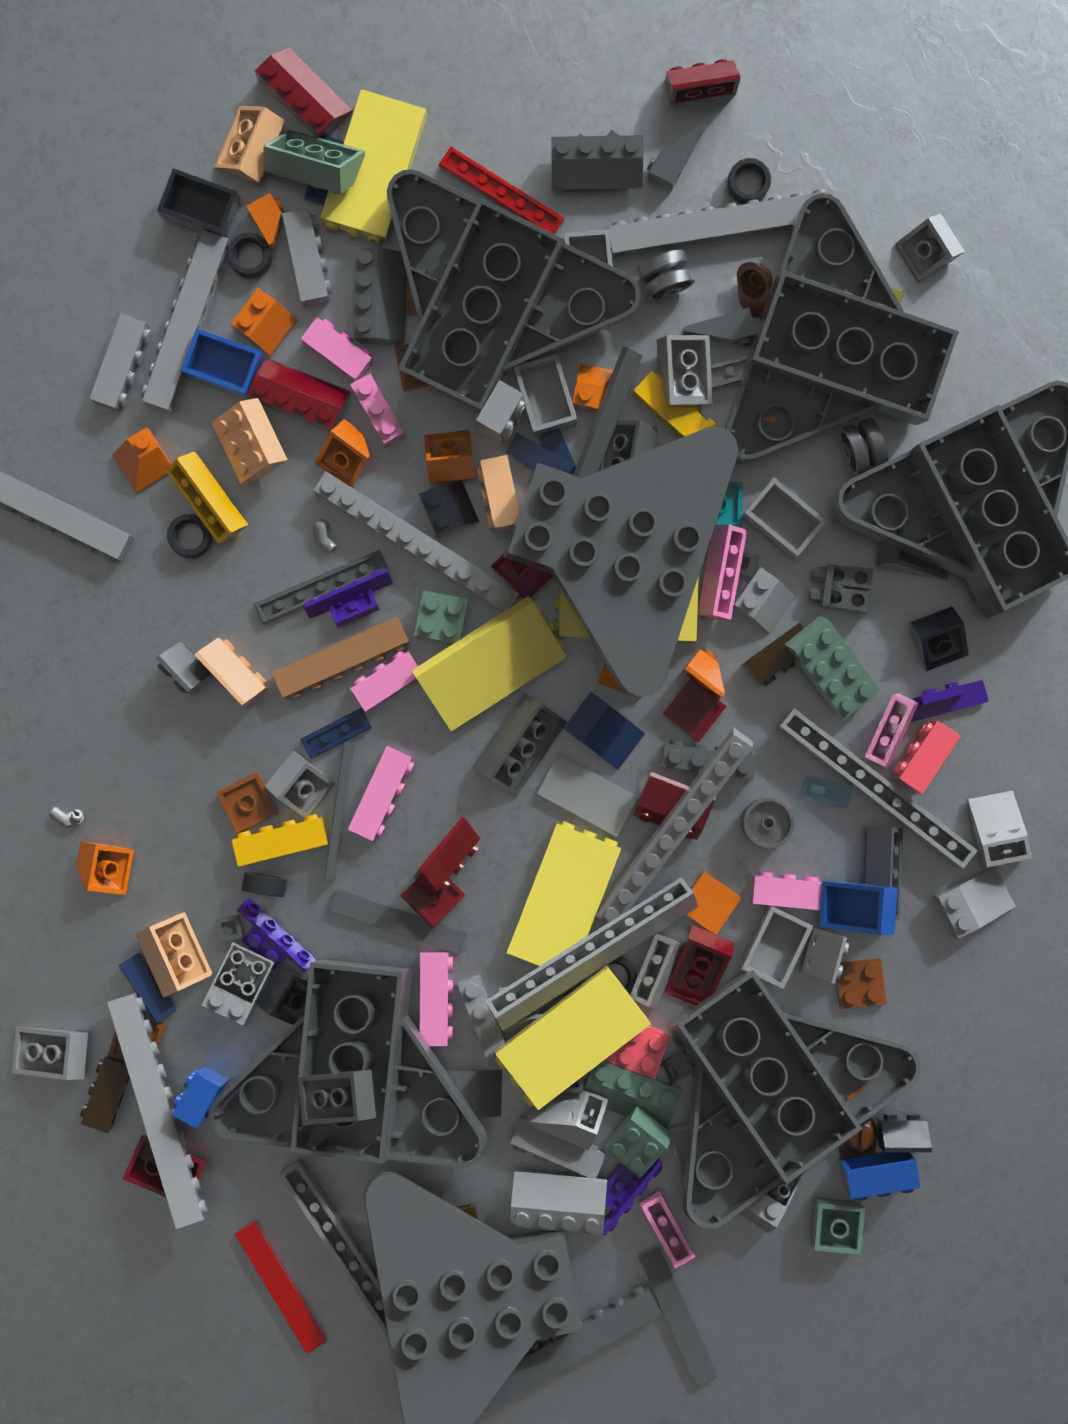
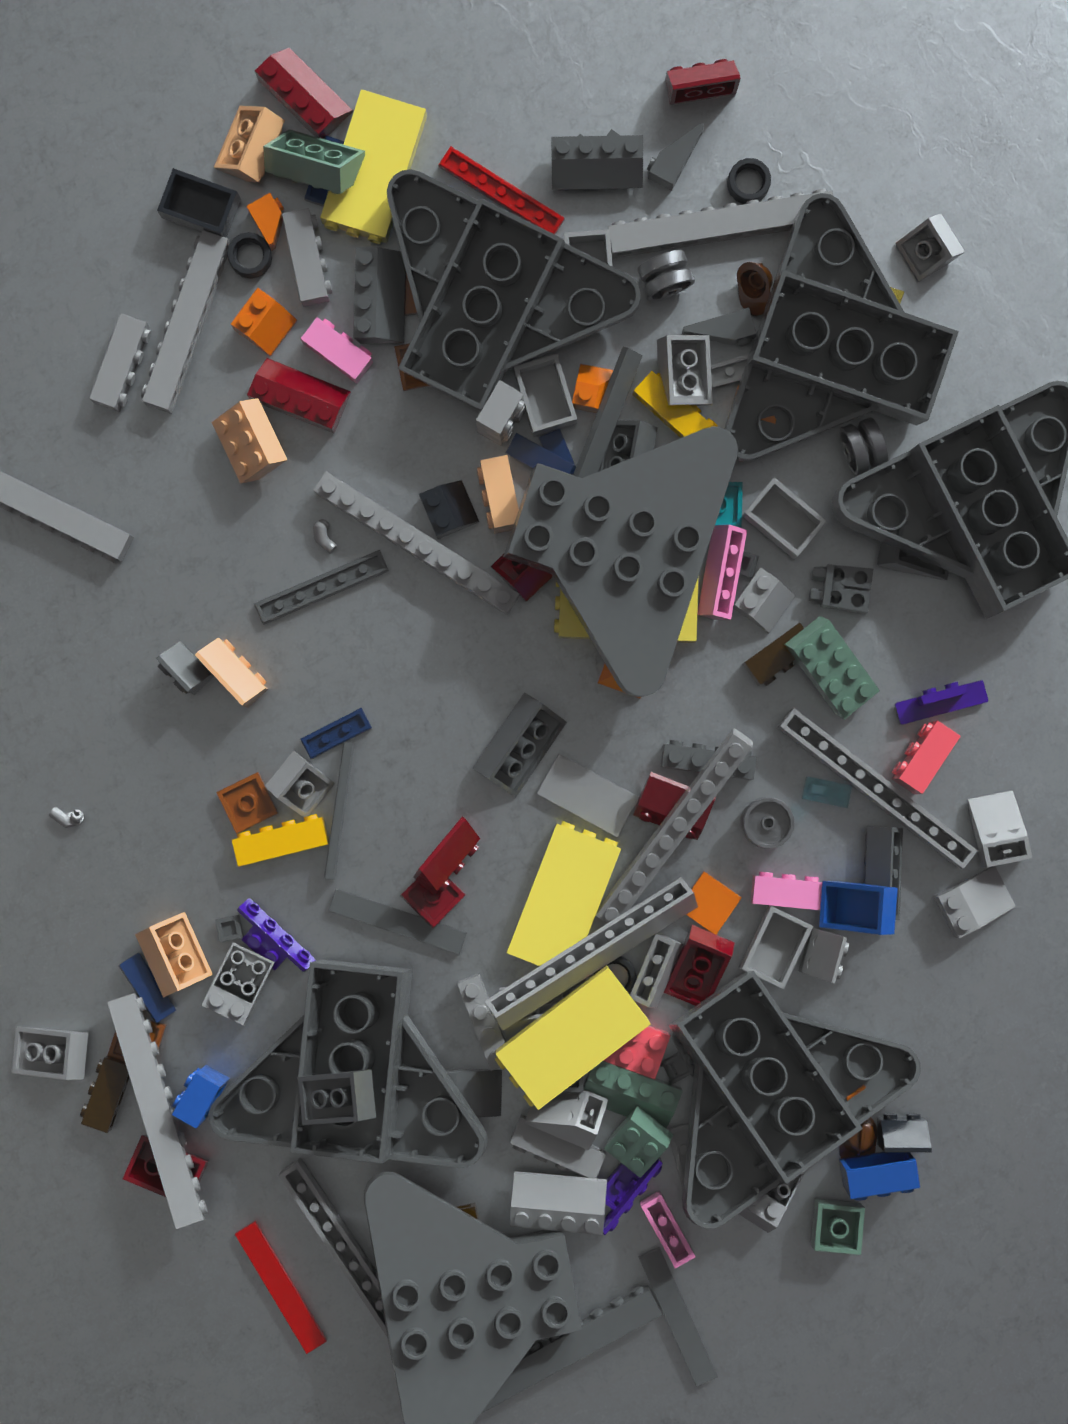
(104, 867): orange slope -> none
(142, 460): orange slope -> none
(172, 536): black tyre -> none
(206, 497): yellow brick -> none
(221, 363): blue piece -> none
(264, 884): black tyre -> none
(284, 995): black slope -> none
(340, 658): medium nougat brick -> none
(344, 453): orange slope -> none
(351, 600): dark purple bracket -> none
(377, 410): bright pink brick -> none
(380, 793): bright pink brick -> none
(385, 681): bright pink brick -> none
(435, 997): bright pink brick -> none
(441, 617): sand green brick -> none
(449, 456): orange slope -> none
(490, 663): light yellow brick -> none
(604, 730): dark blue slope -> none
(694, 710): dark red plate -> none
(706, 672): orange slope -> none
(861, 984): dark orange plate -> none
(891, 730): bright pink brick -> none
(940, 638): black slope -> none

